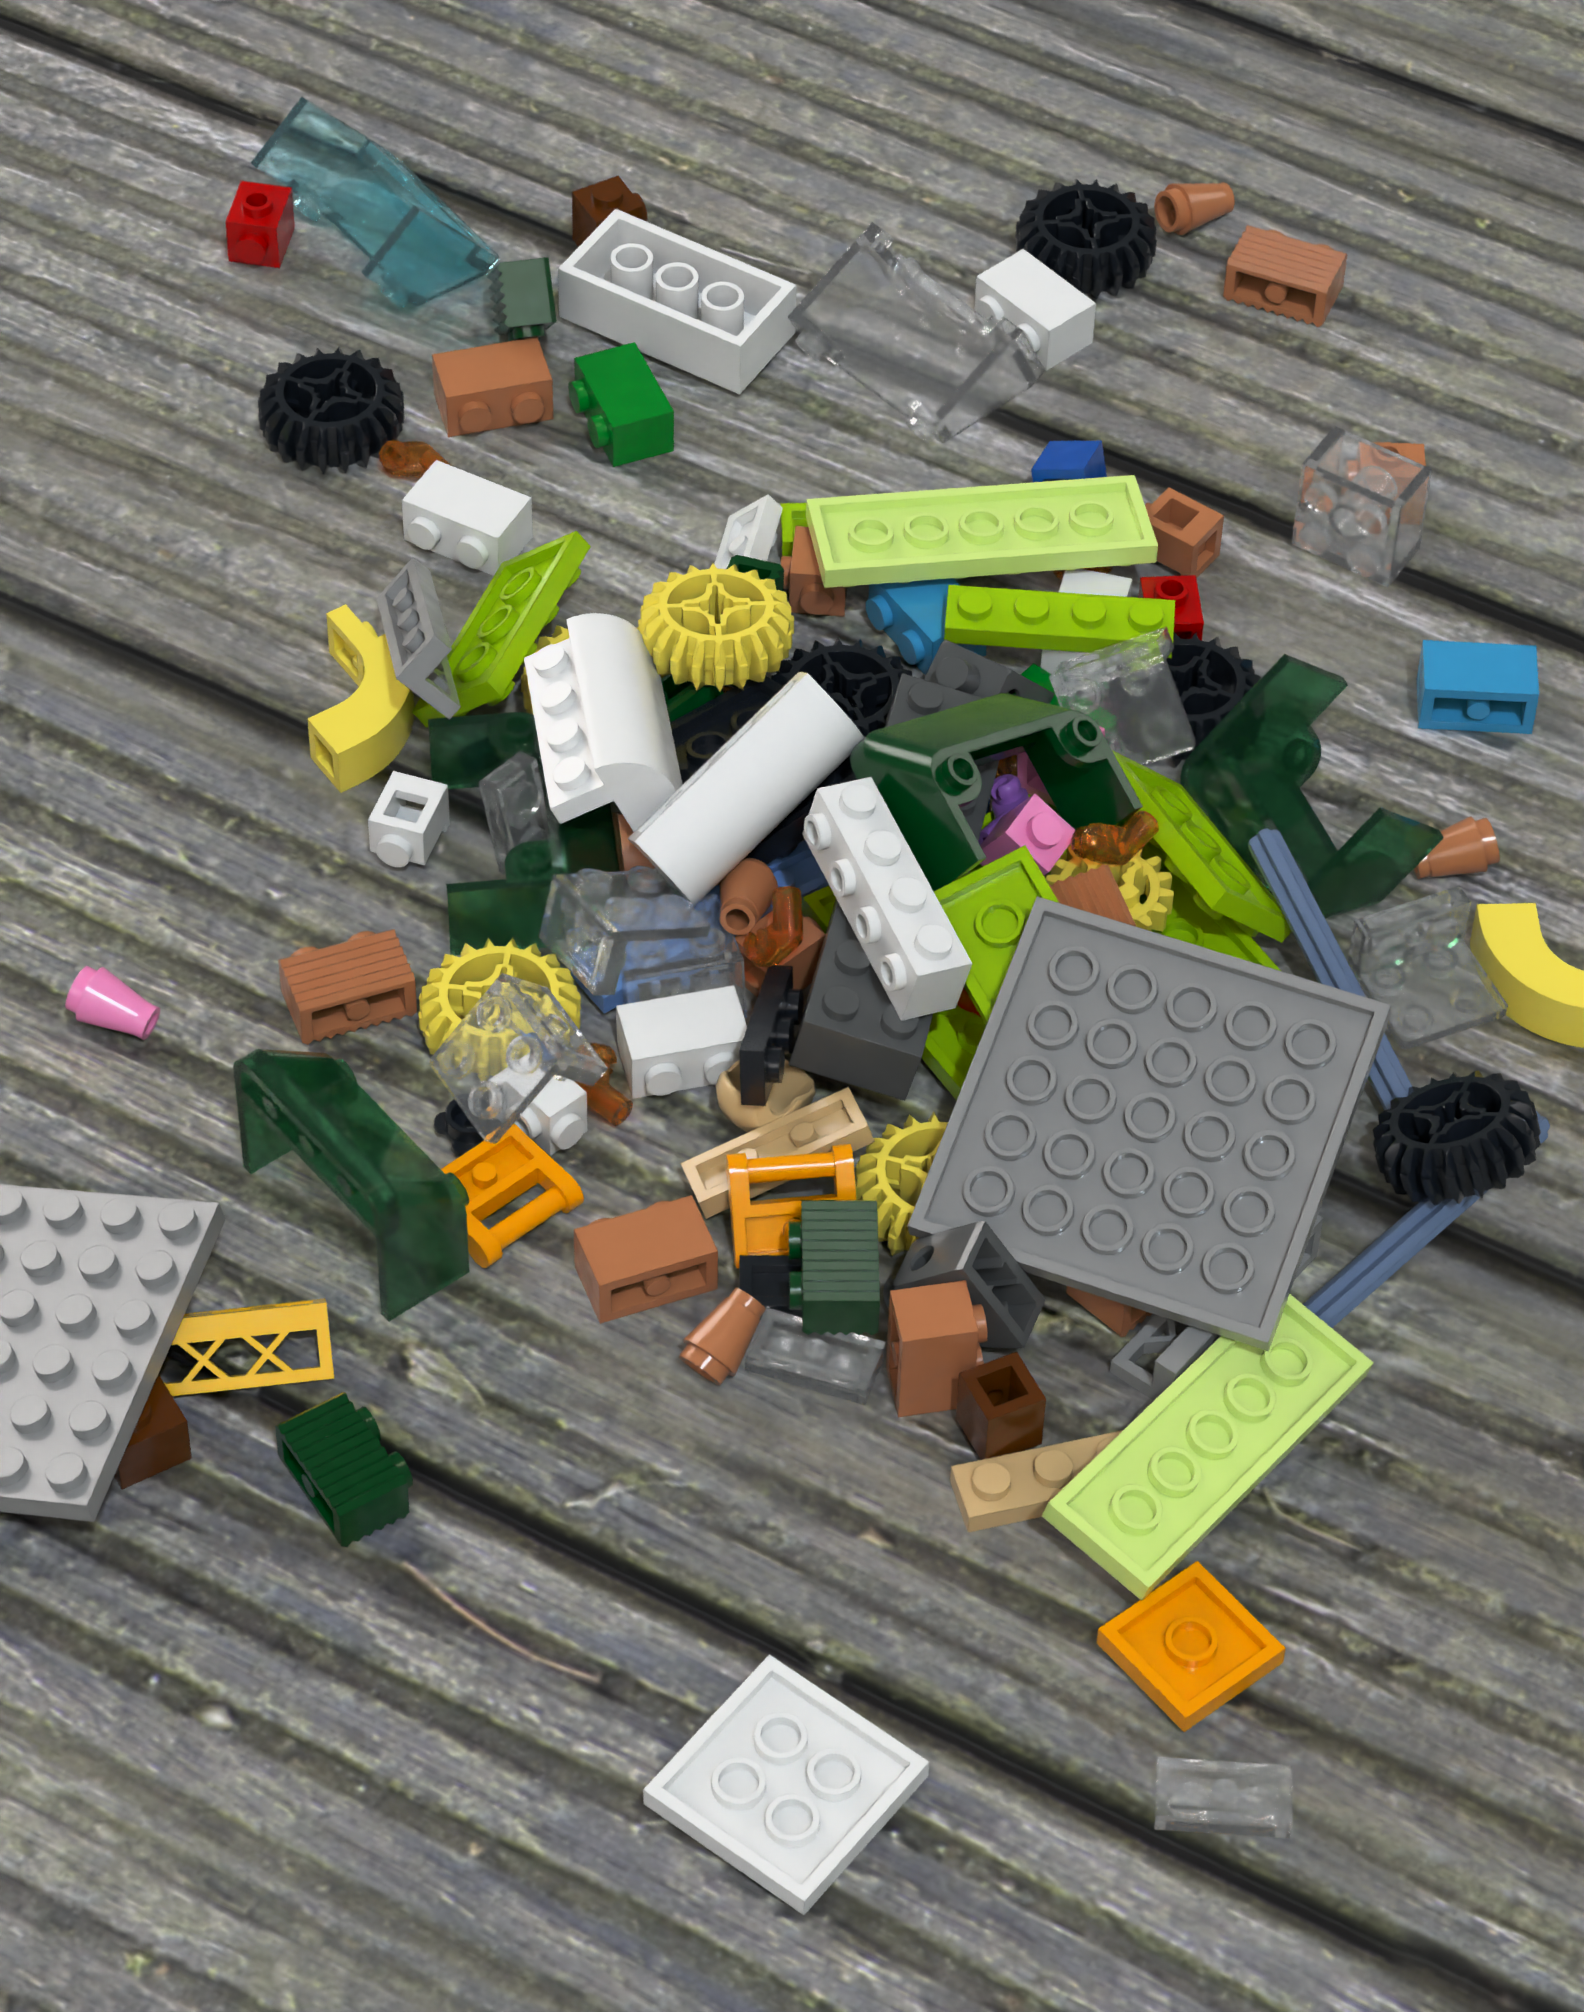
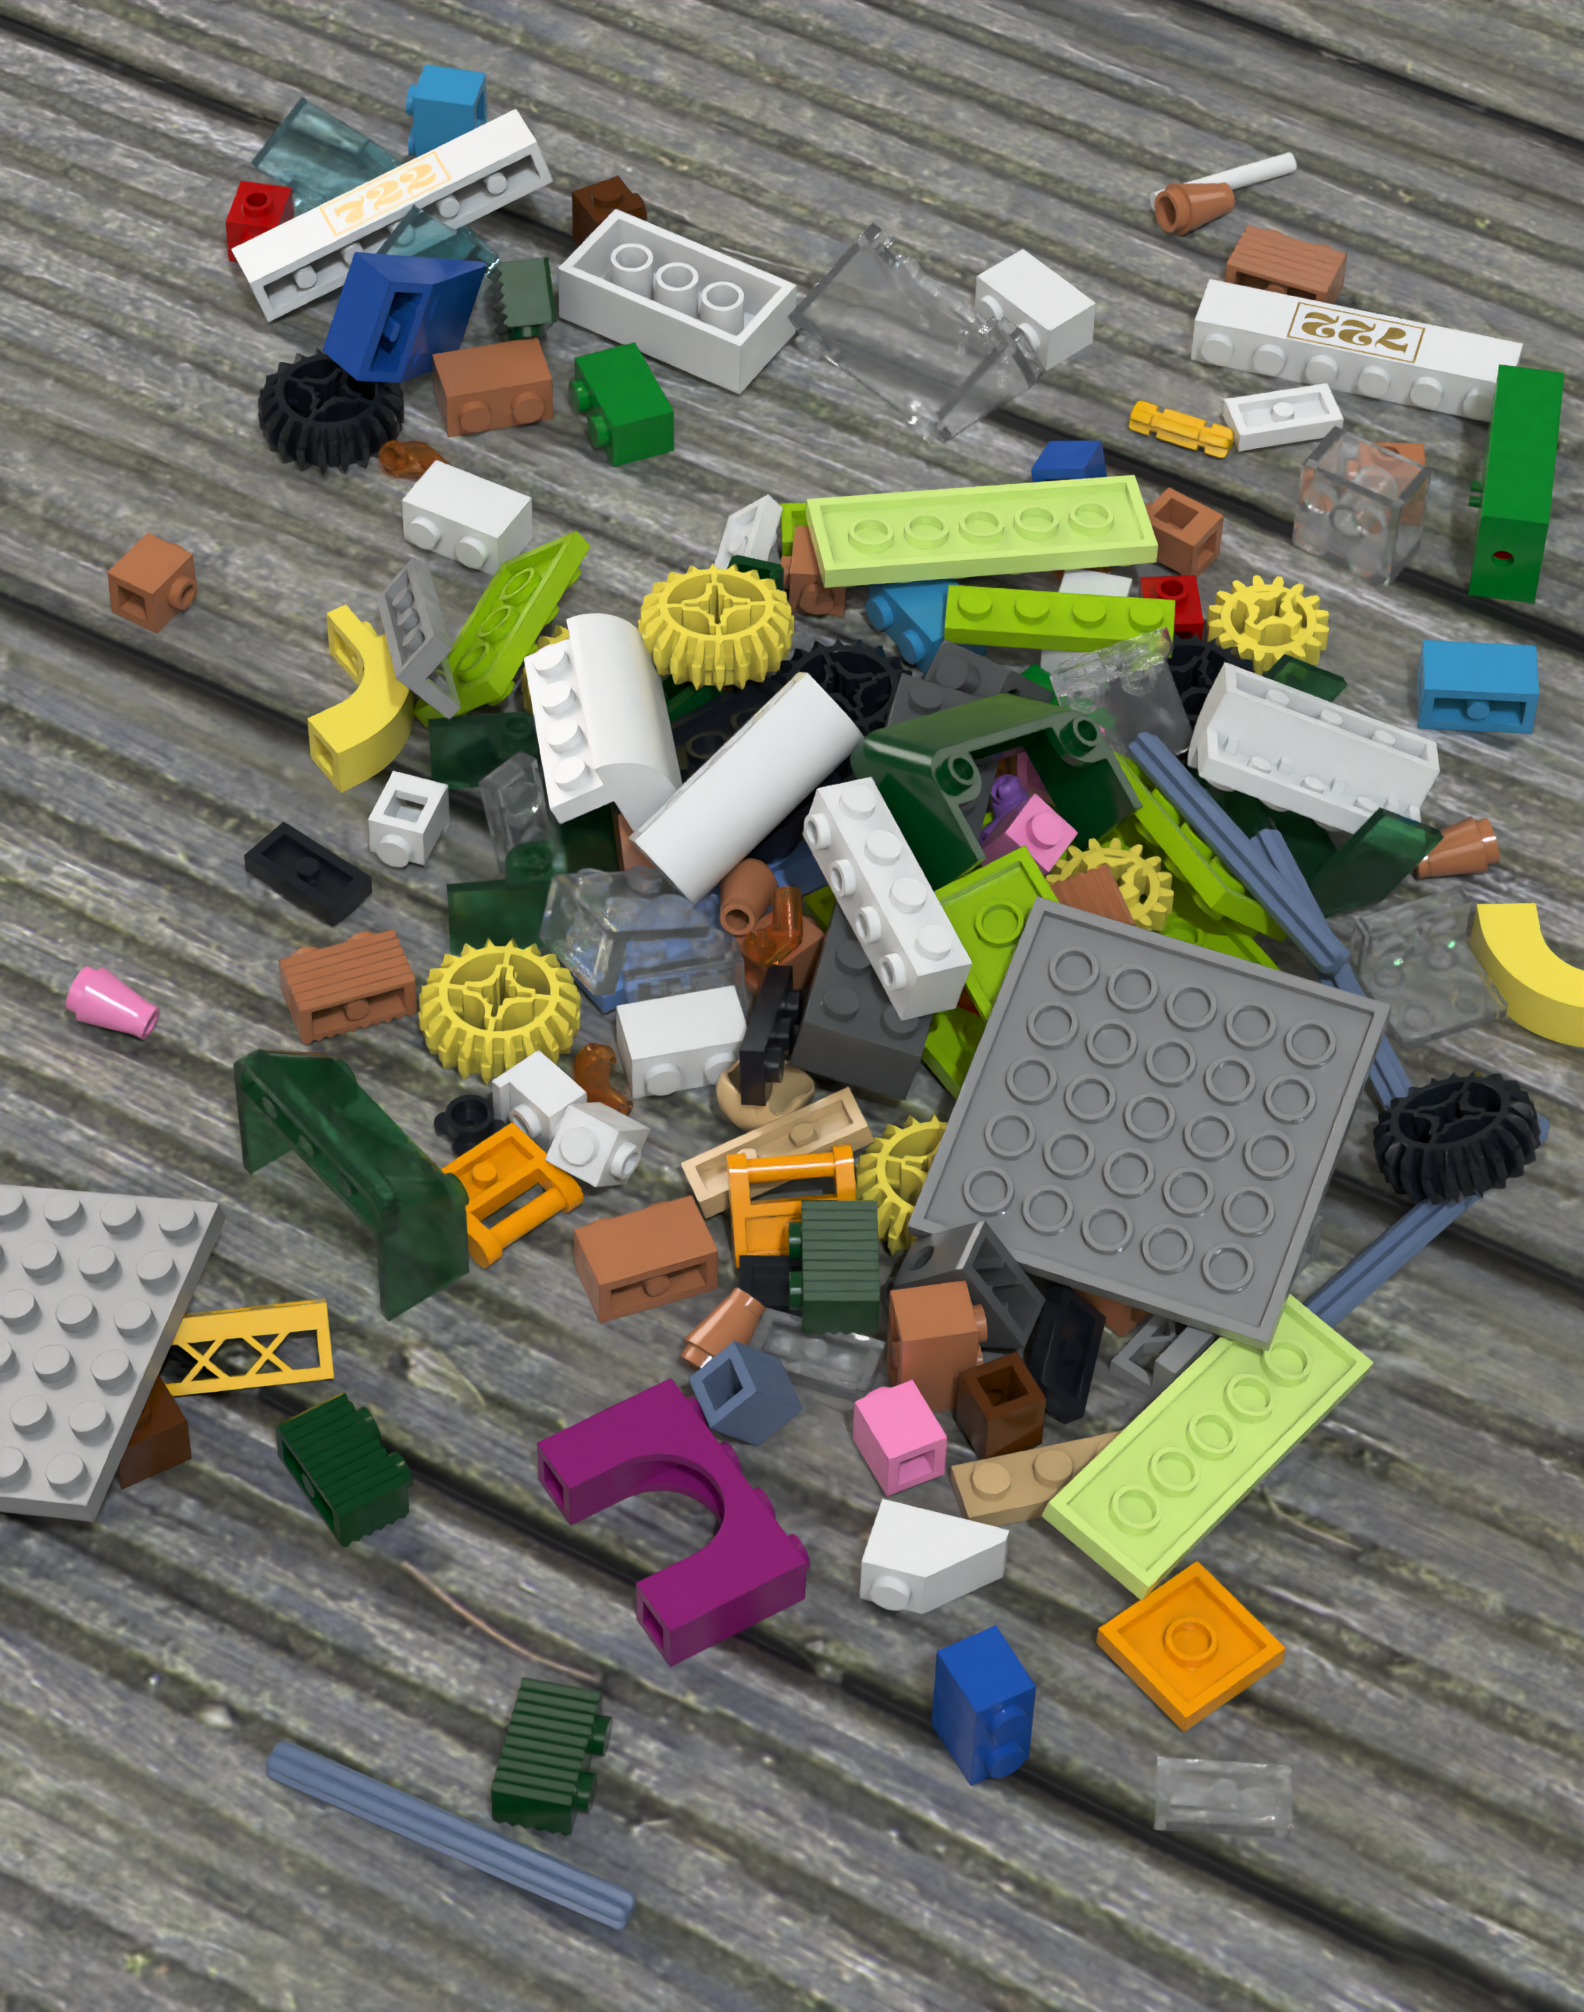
(152, 583): none -> nougat brick
(308, 873): none -> black plate
(400, 314): none -> blue slope
(444, 106): none -> dark azure brick
(449, 182): none -> white brick
(452, 1835): none -> sand blue axle
(510, 1052): clear bracket -> none
(548, 1756): none -> dark green brick
(597, 1144): none -> white brick
(665, 1445): none -> magenta arch
(745, 1393): none -> sand blue brick
(786, 1784): white plate -> none
(899, 1437): none -> bright pink brick
(928, 1558): none -> white slope
(983, 1706): none -> blue brick
(1066, 1351): none -> black plate
(1089, 236): black gear -> none
(1114, 843): clear orange arm -> none
(1181, 429): none -> yellow axle
(1239, 854): none -> sand blue axle
(1248, 174): none -> white bar
(1269, 623): none -> light yellow gear
(1282, 416): none -> white plate
(1308, 753): none -> white brick
(1350, 350): none -> white brick
(1516, 484): none -> green brick

